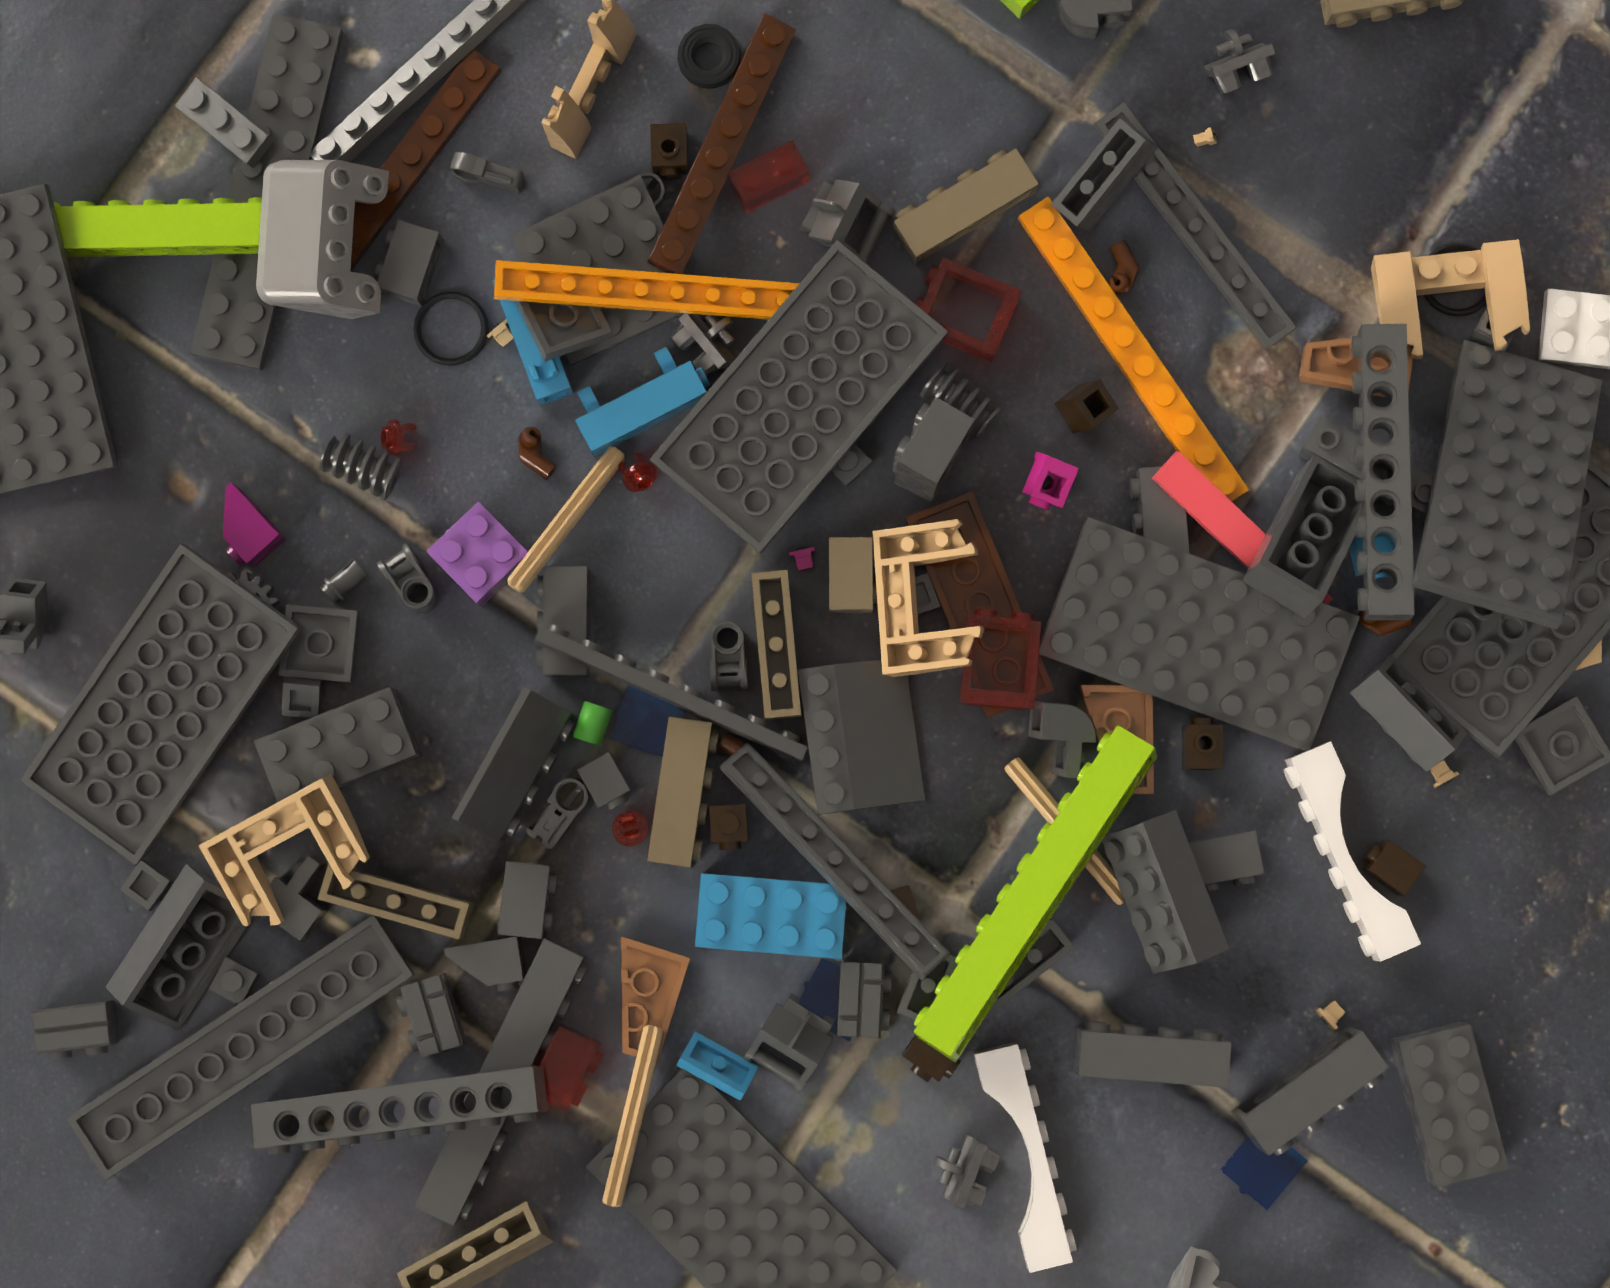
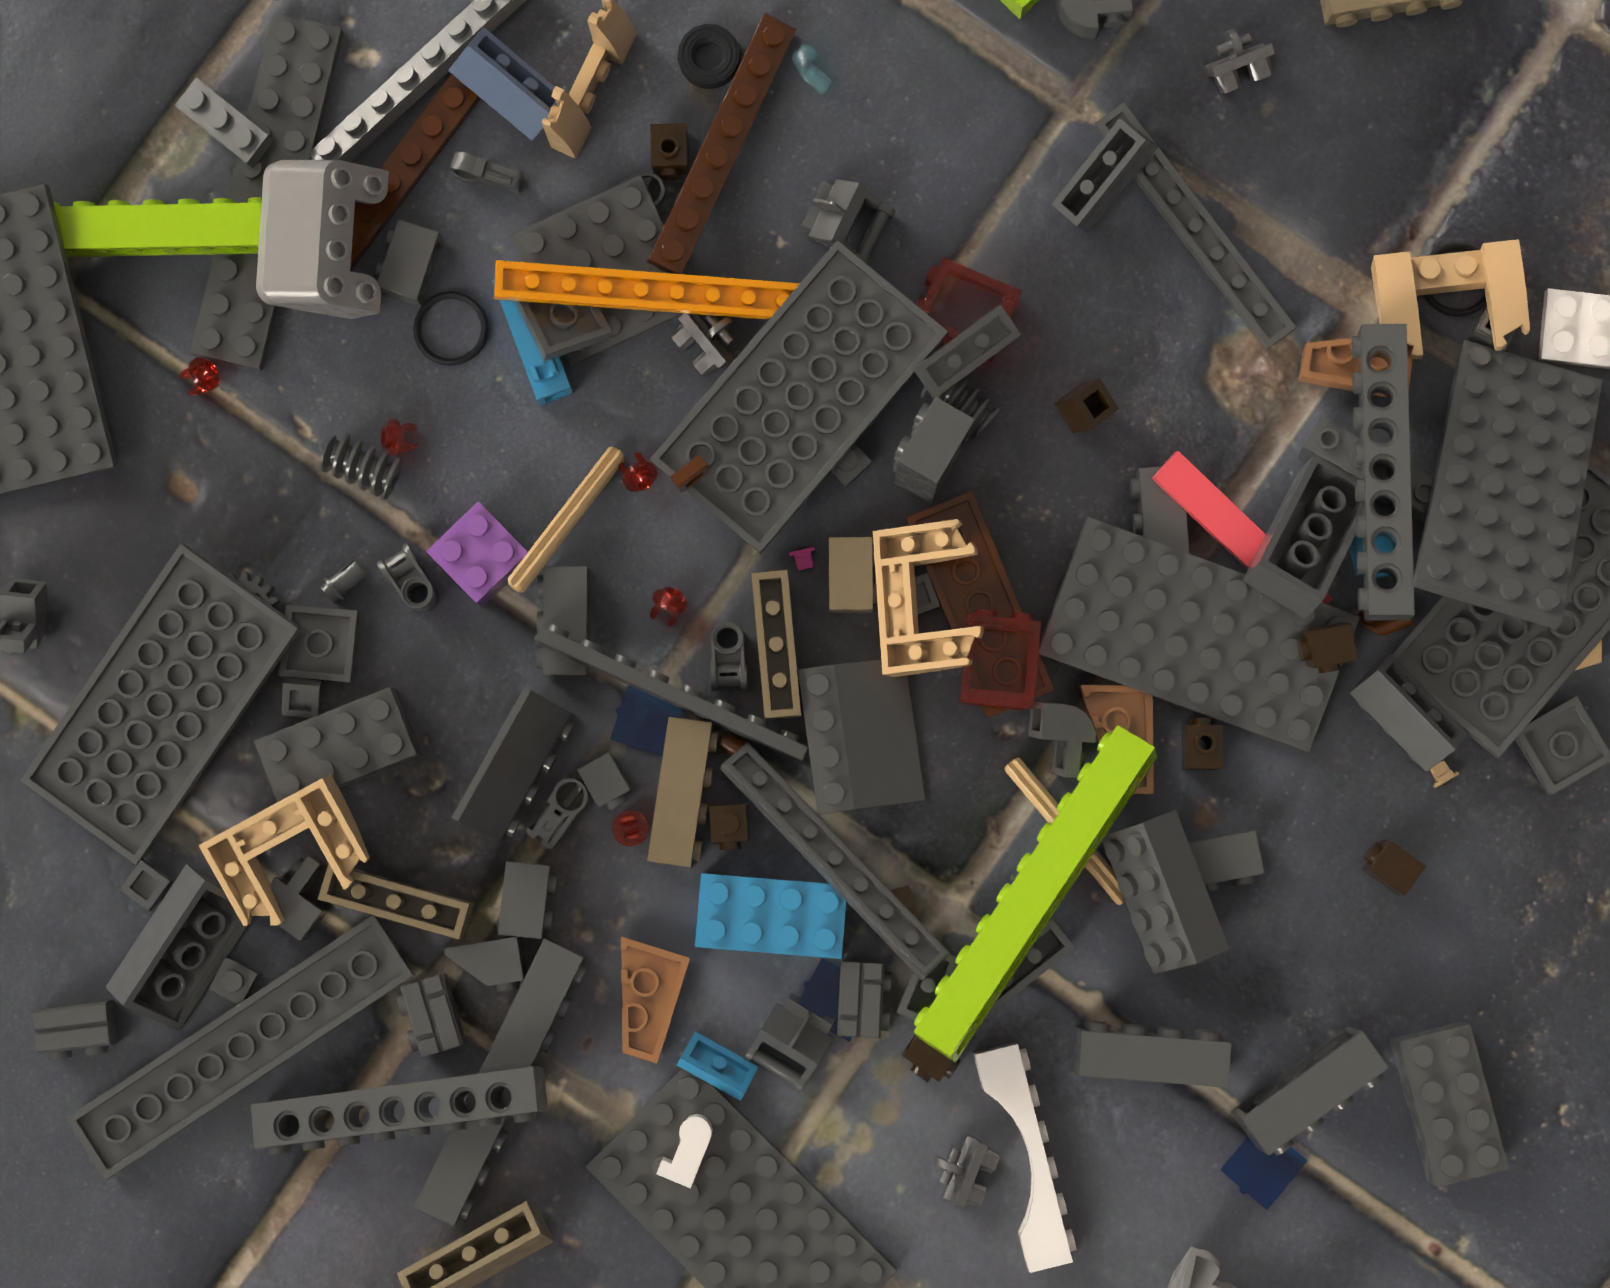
(204, 375): none -> clear red plate
(247, 529): magenta slope -> none
(501, 333): tan piece -> none
(505, 82): none -> sand blue brick
(531, 453): reddish brown arm -> none
(566, 1066): clear red brick -> none
(592, 723): bright green piece -> none
(632, 1115): tan axle -> none
(642, 407): dark azure brick -> none
(669, 600): none -> clear red plate
(690, 473): none -> reddish brown tile
(694, 1137): none -> white leg
(769, 177): clear red brick -> none
(808, 71): none -> clear light blue arm
(964, 206): dark tan brick -> none
(966, 351): none -> dark grey plate
(1060, 476): dark pink brick -> none
(1126, 270): reddish brown arm -> none
(1129, 346): light orange plate -> none
(1206, 137): tan piece -> none
(1320, 781): white arch -> none
(1327, 646): none -> dark brown brick
(1331, 1014): tan piece -> none

